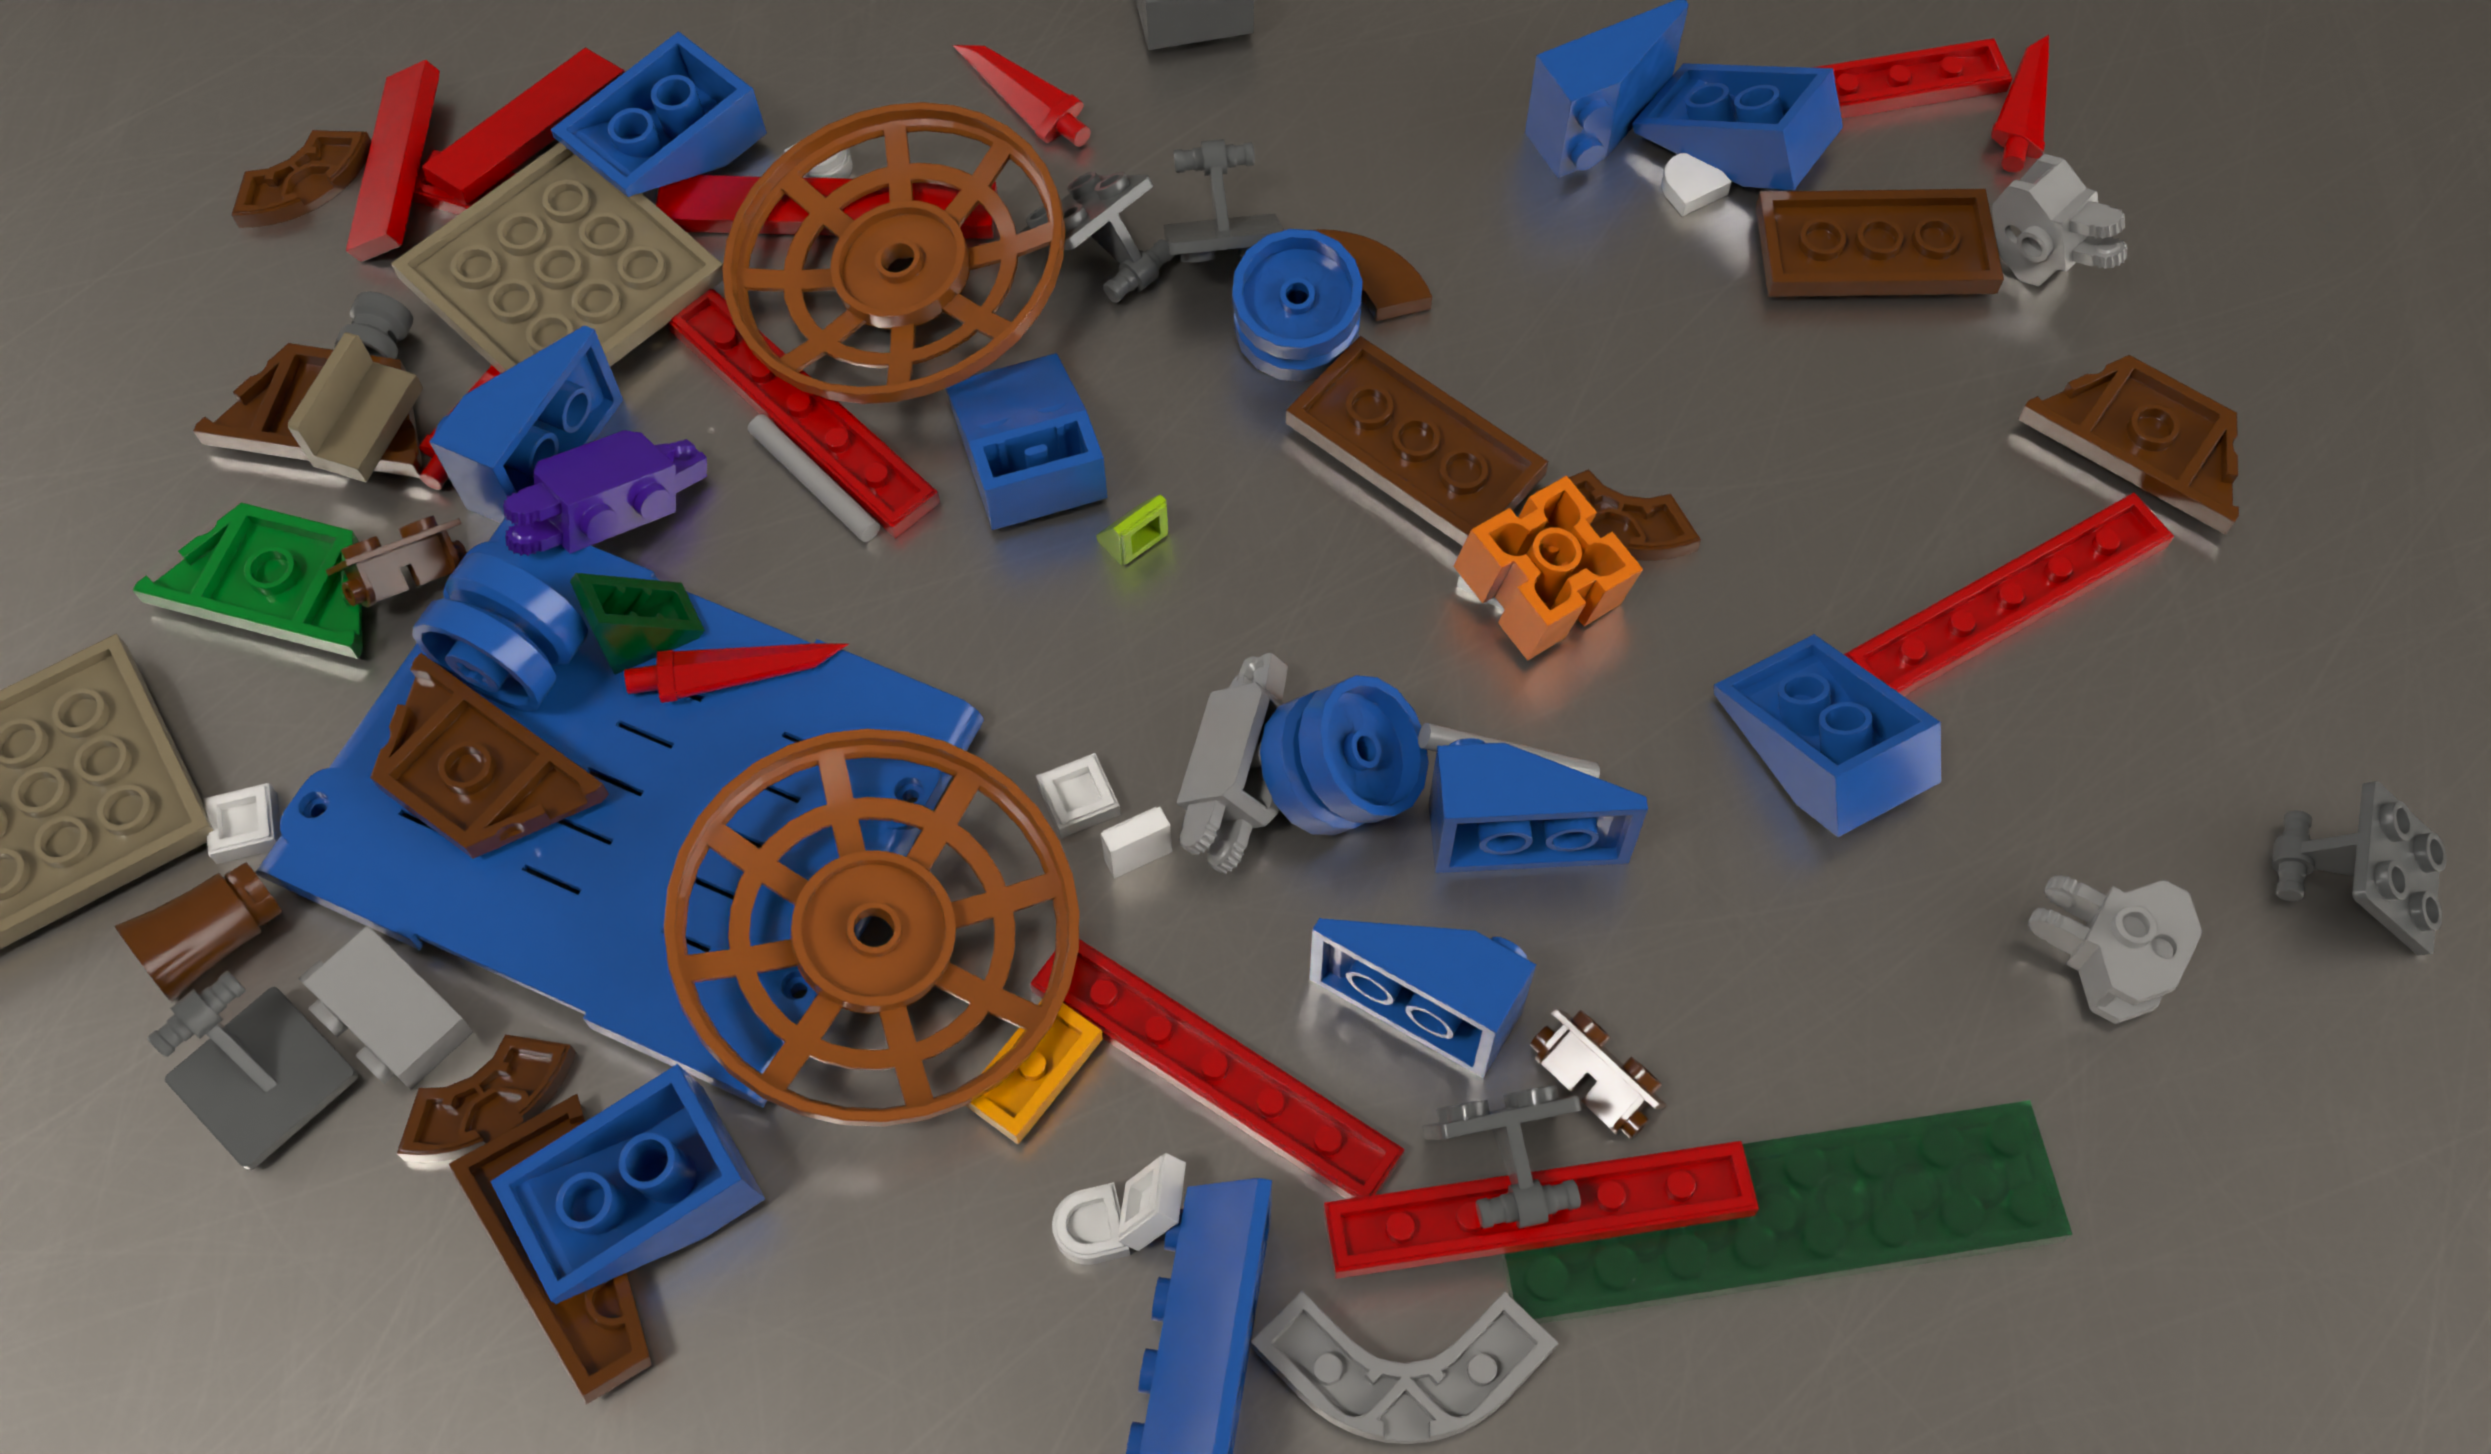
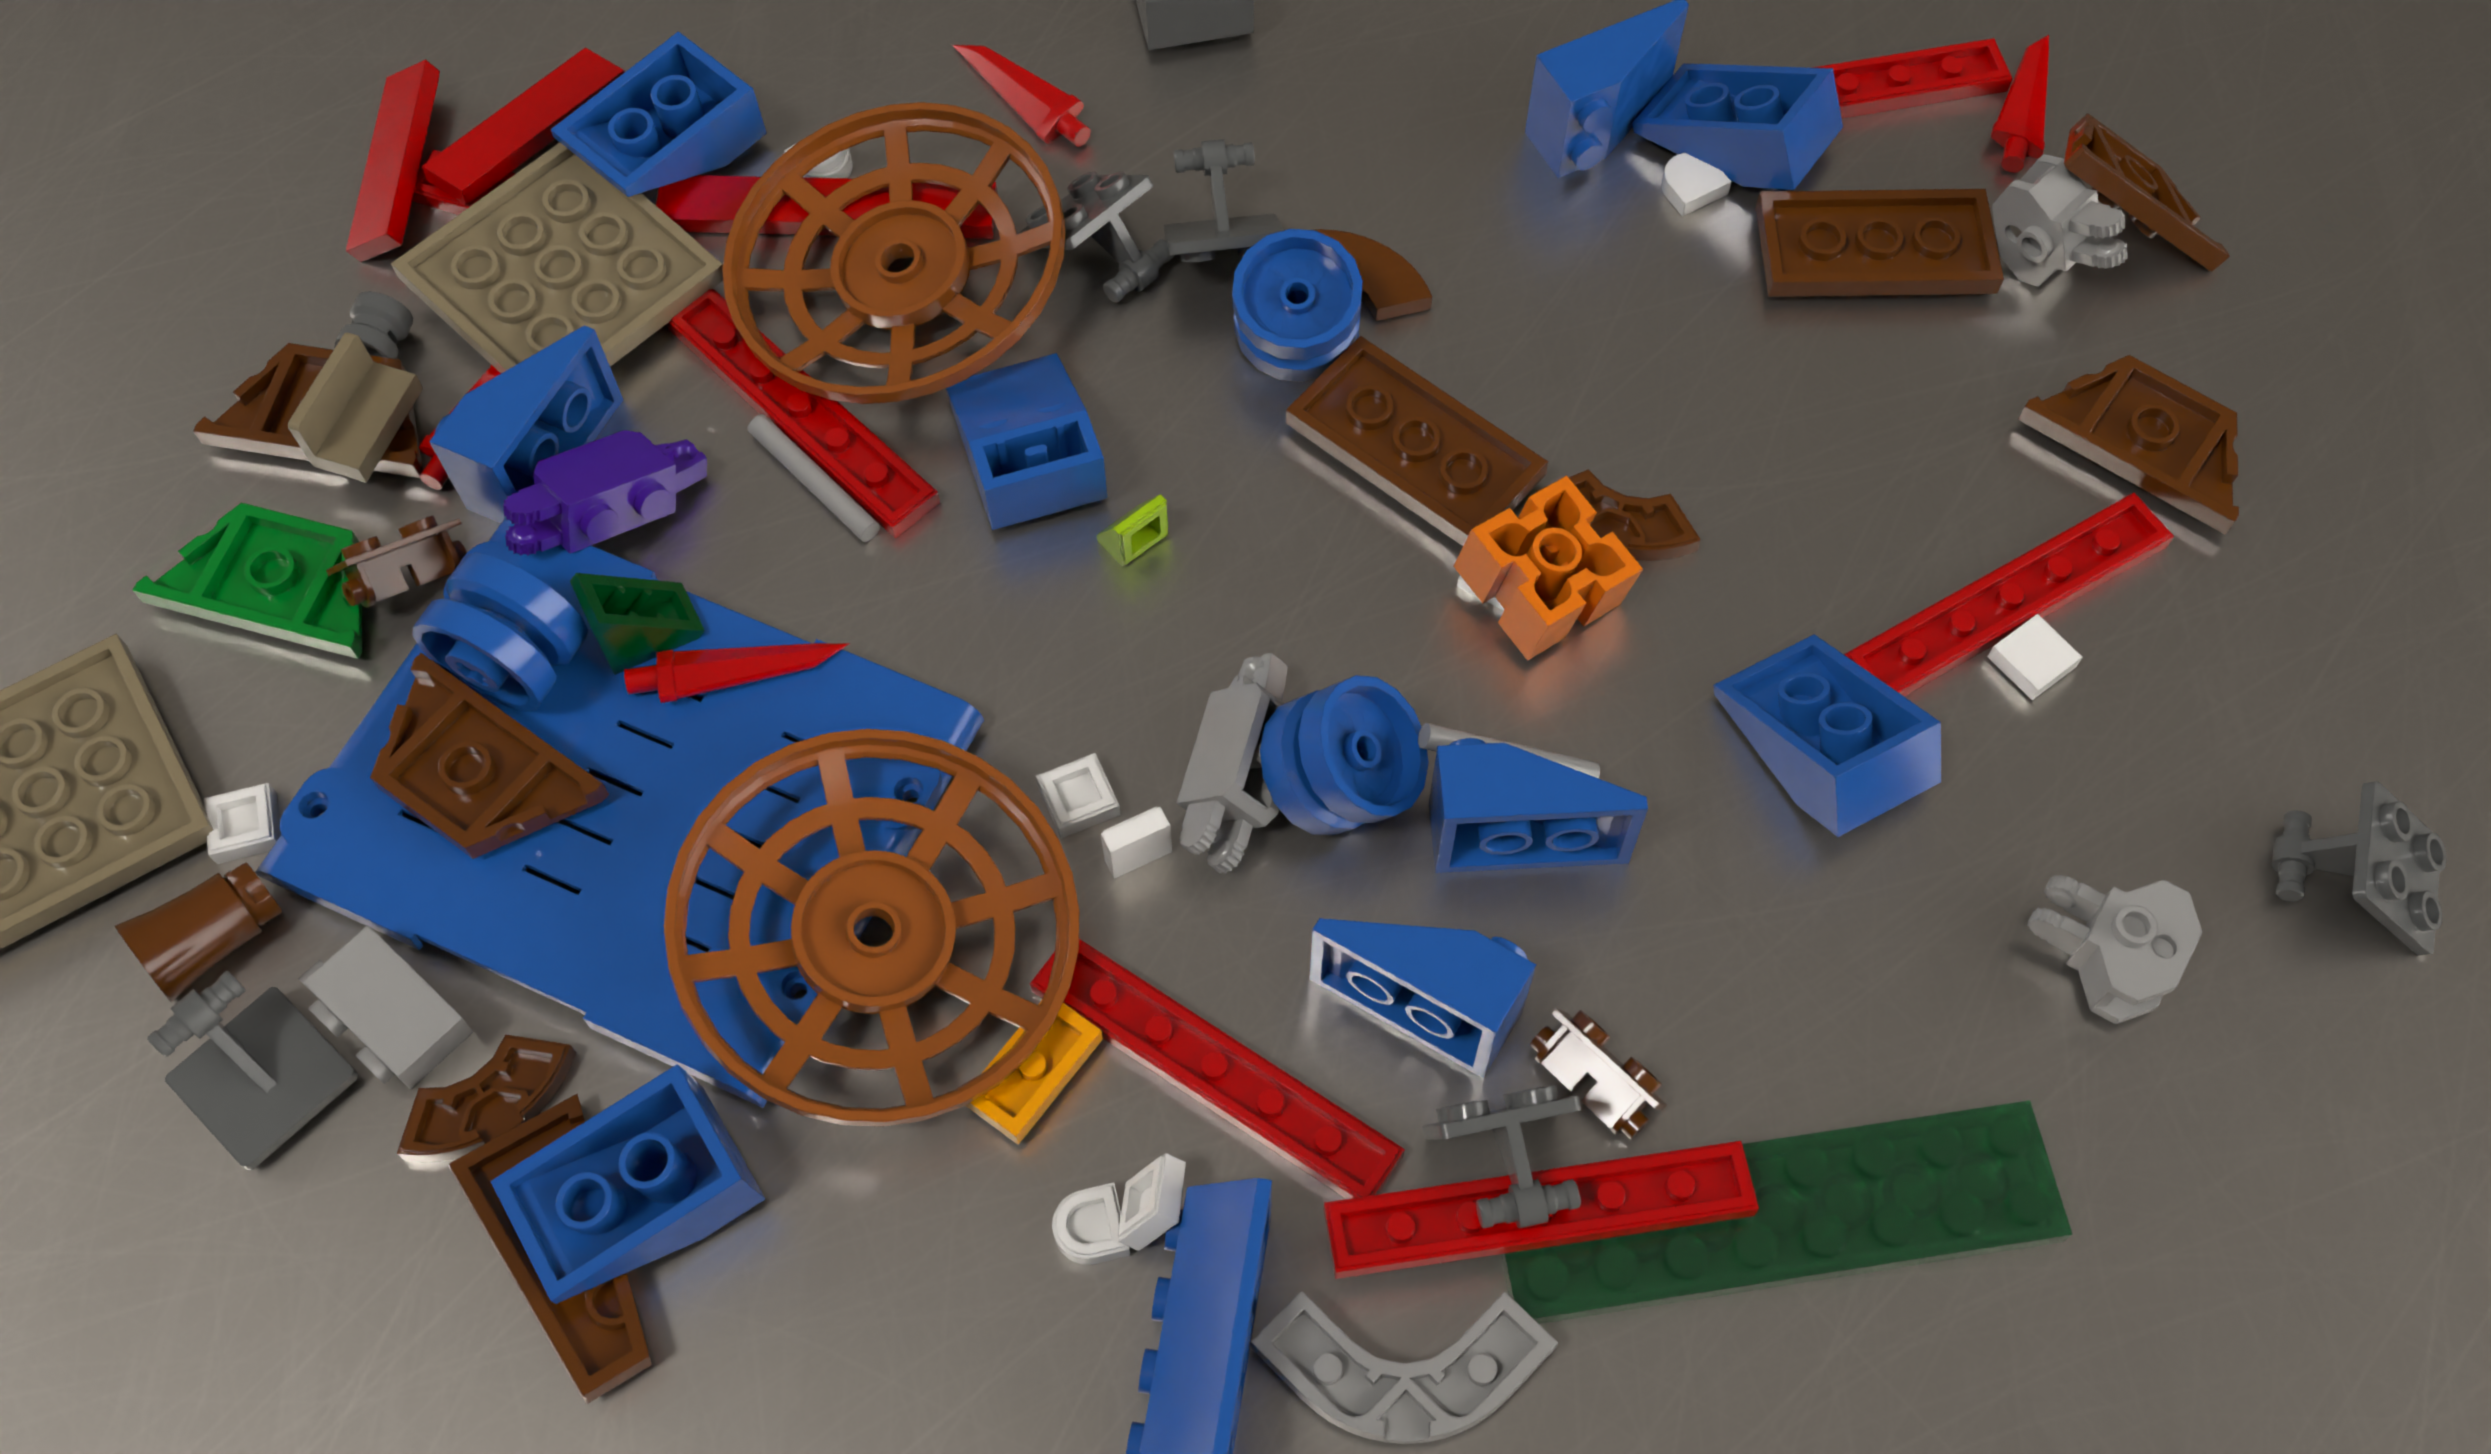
(303, 181): reddish brown tile -> none
(2034, 656): none -> white tile
(2140, 187): none -> reddish brown wing

